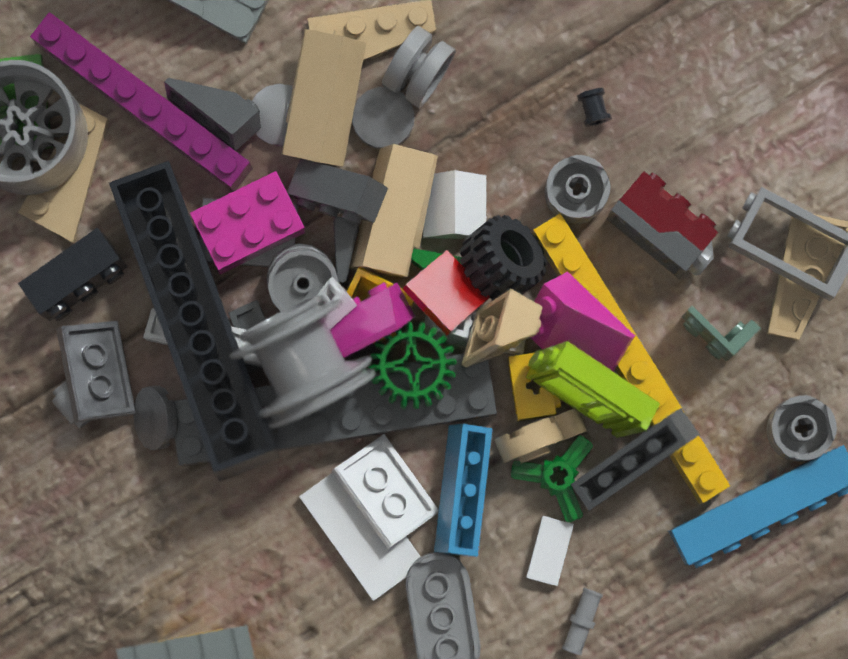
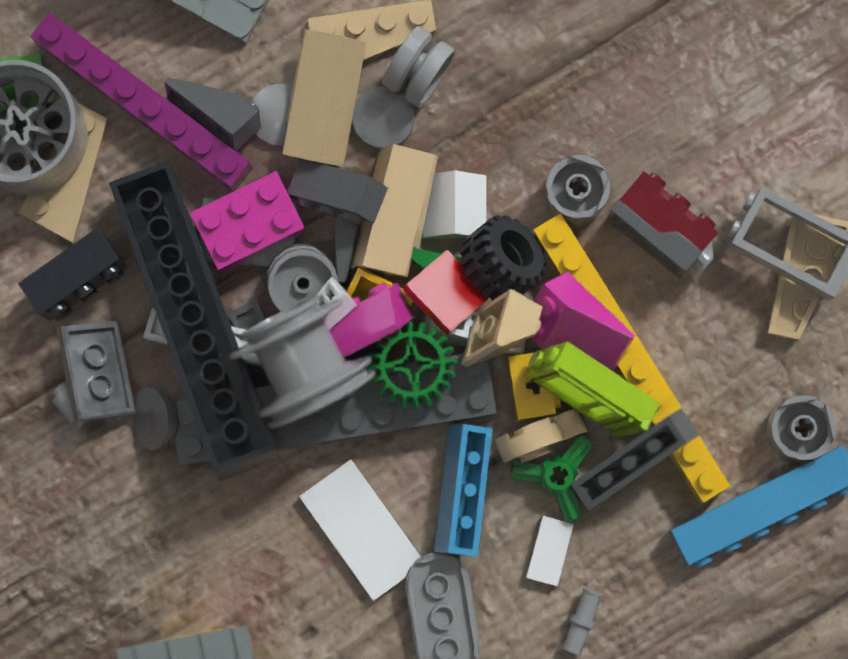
(385, 491): white tile -> none
(594, 107): black bush -> none
(719, 345): sand green bracket -> none

